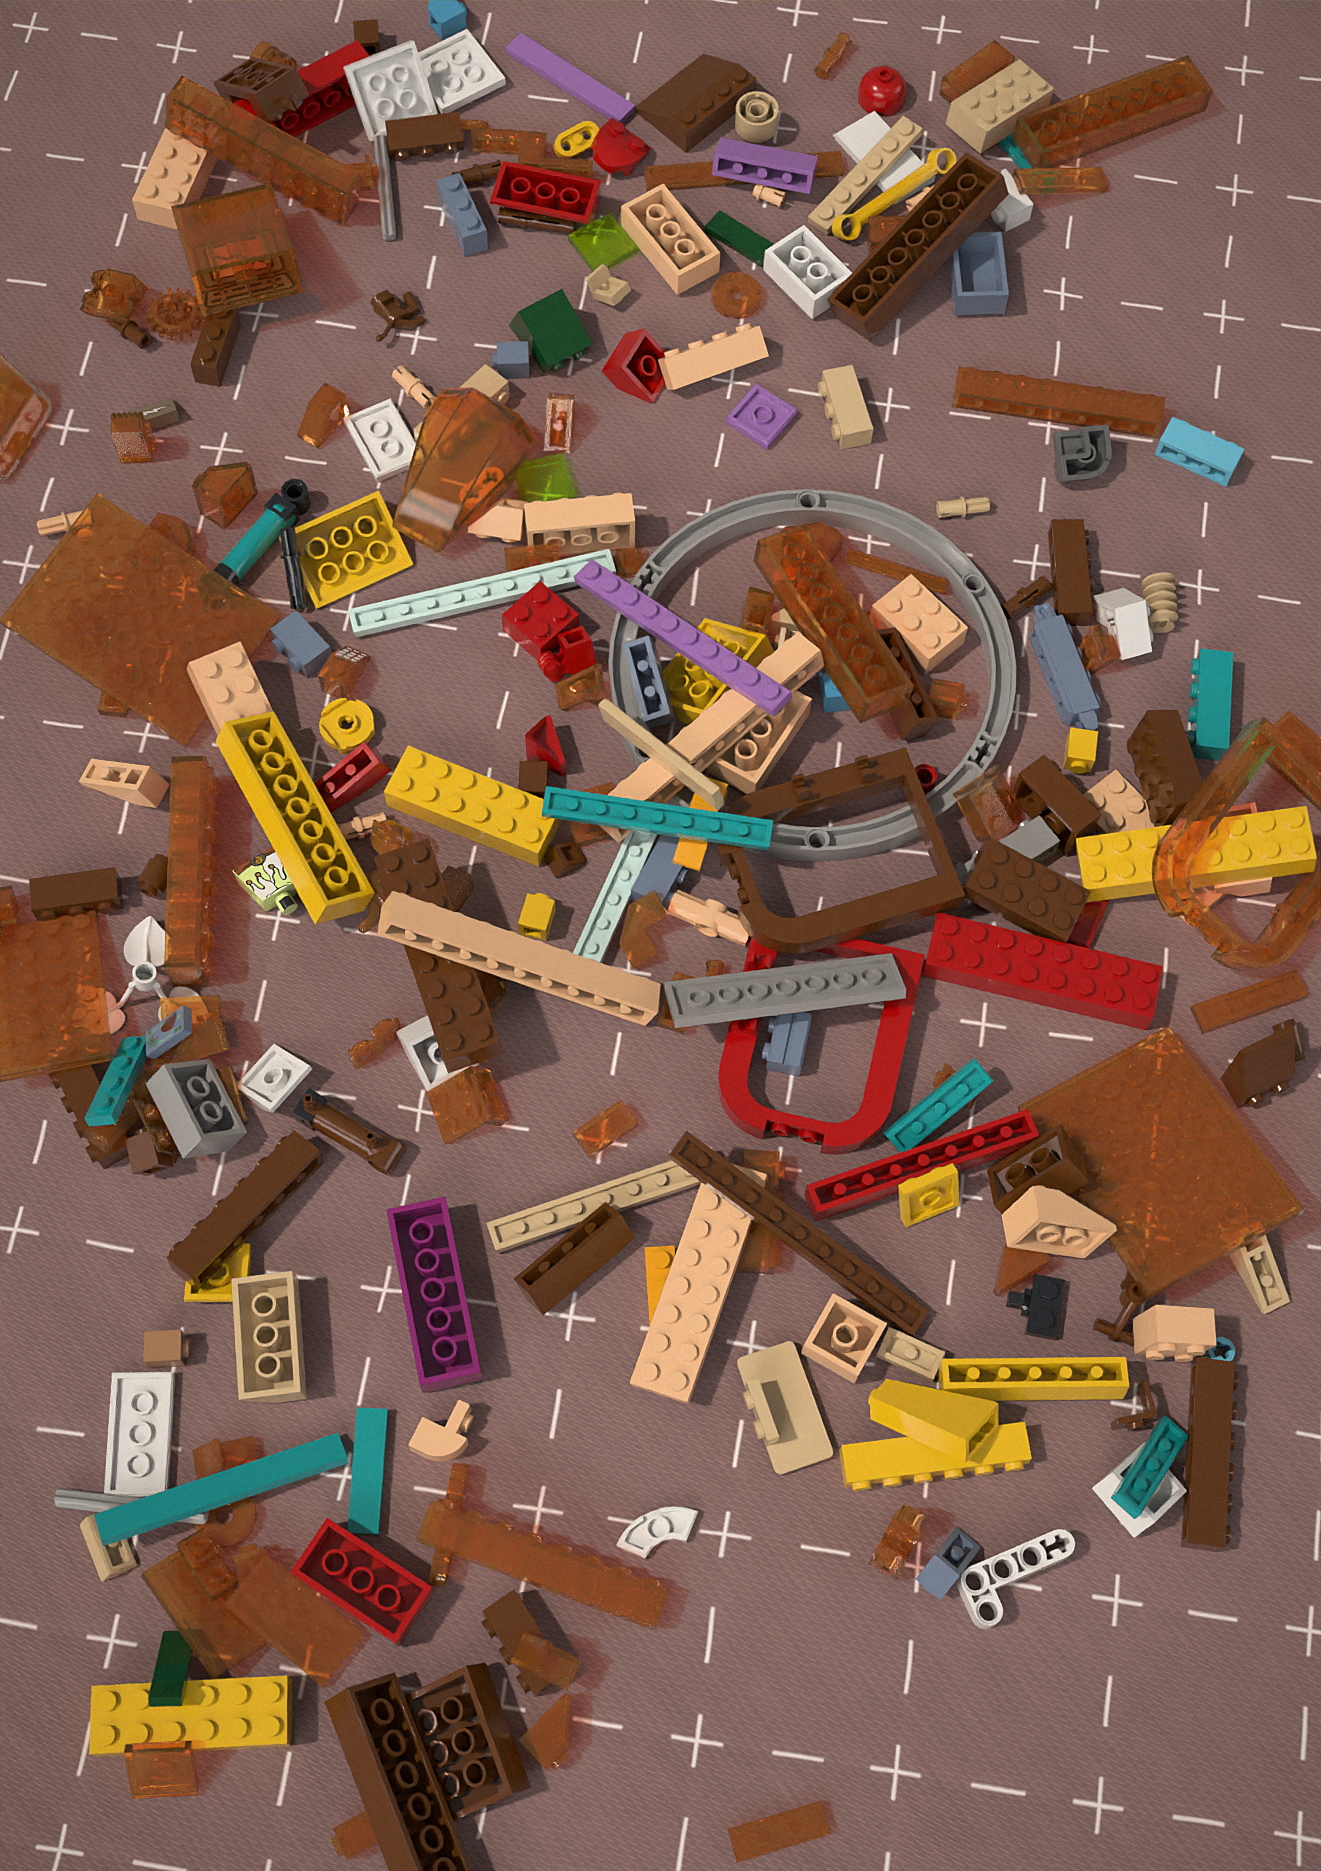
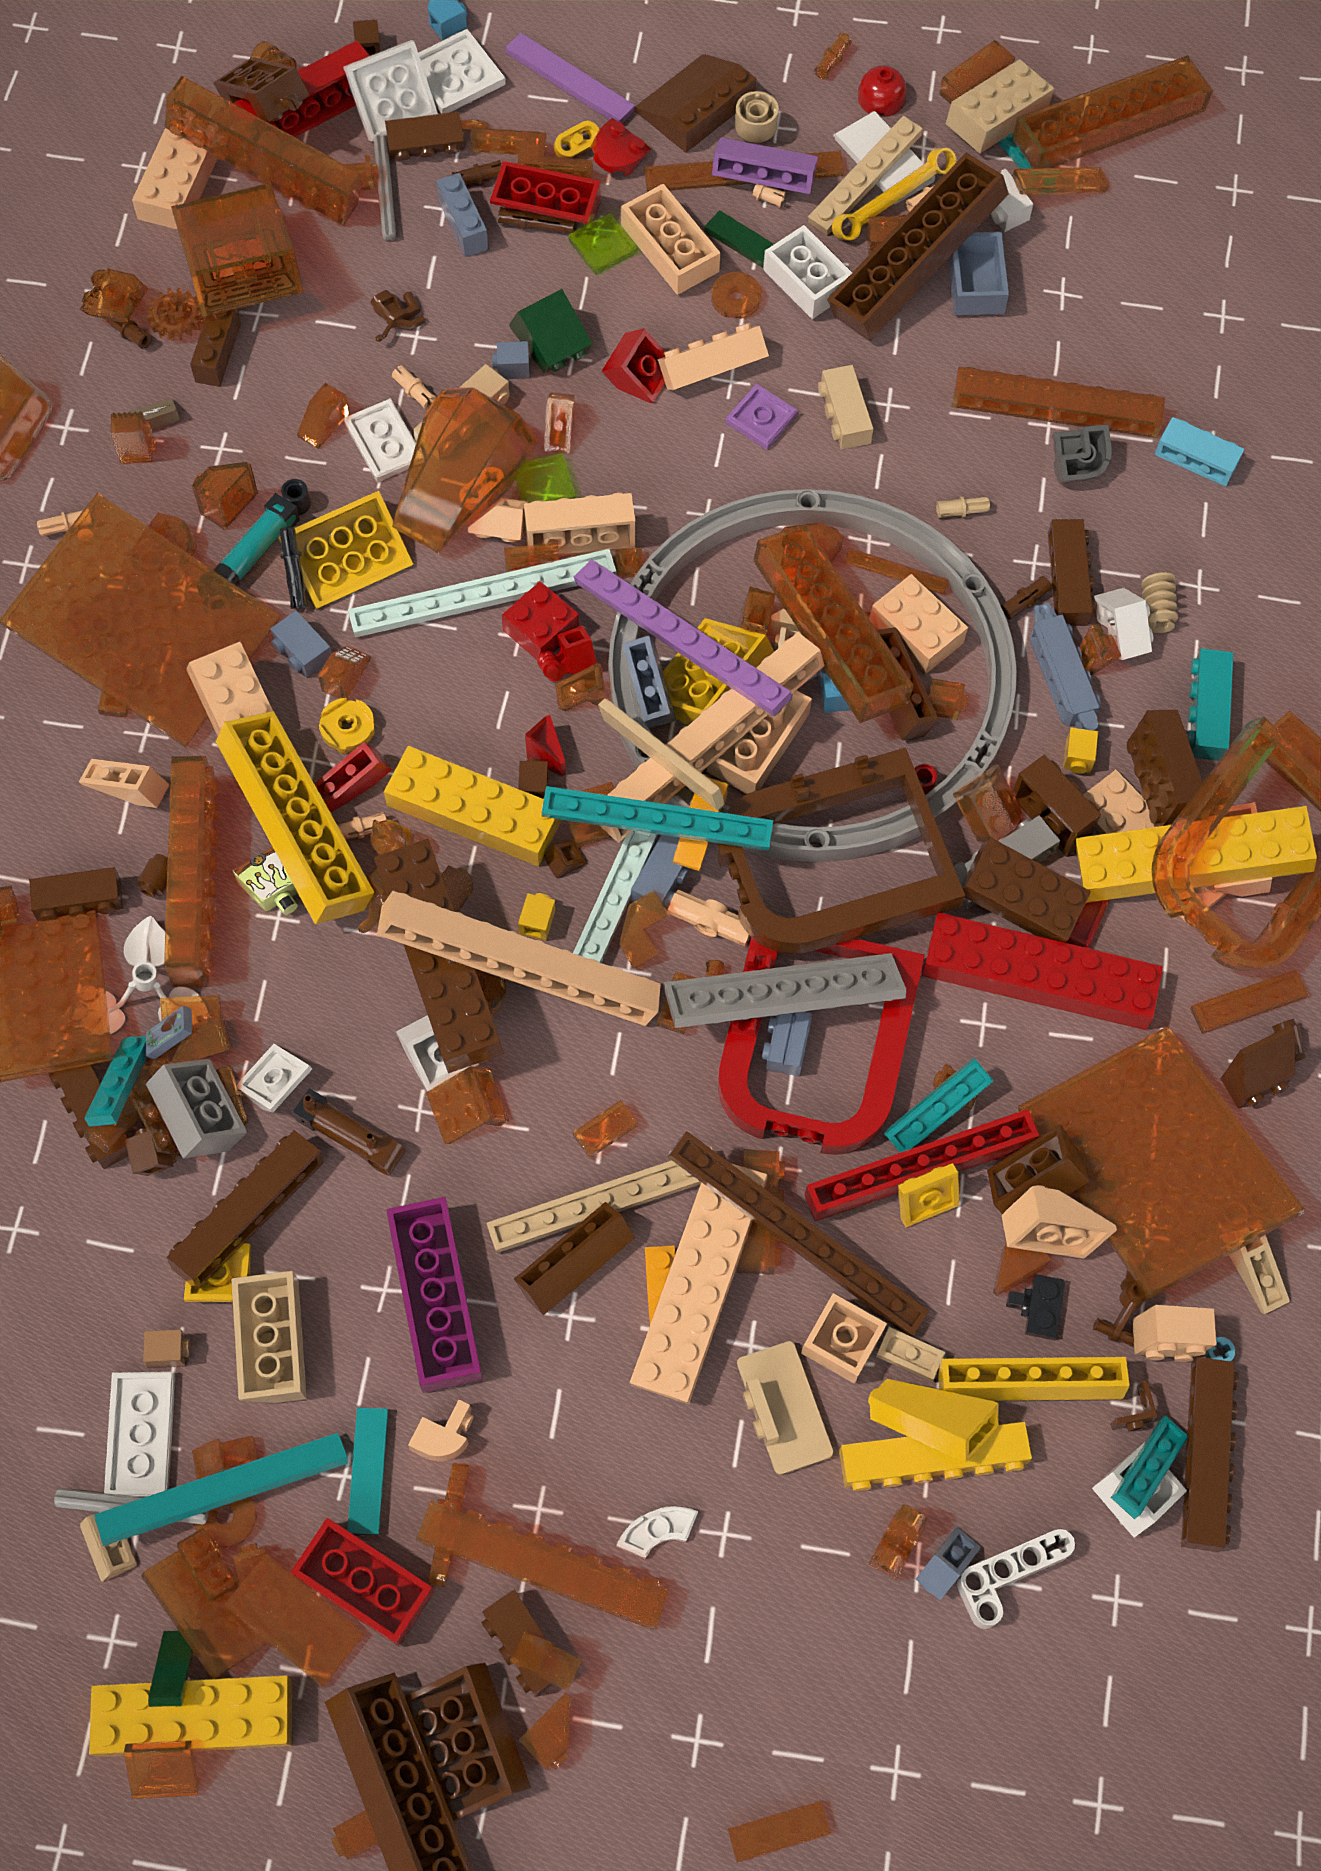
(383, 1035): clear orange slope -> none
(607, 288): tan bracket -> none

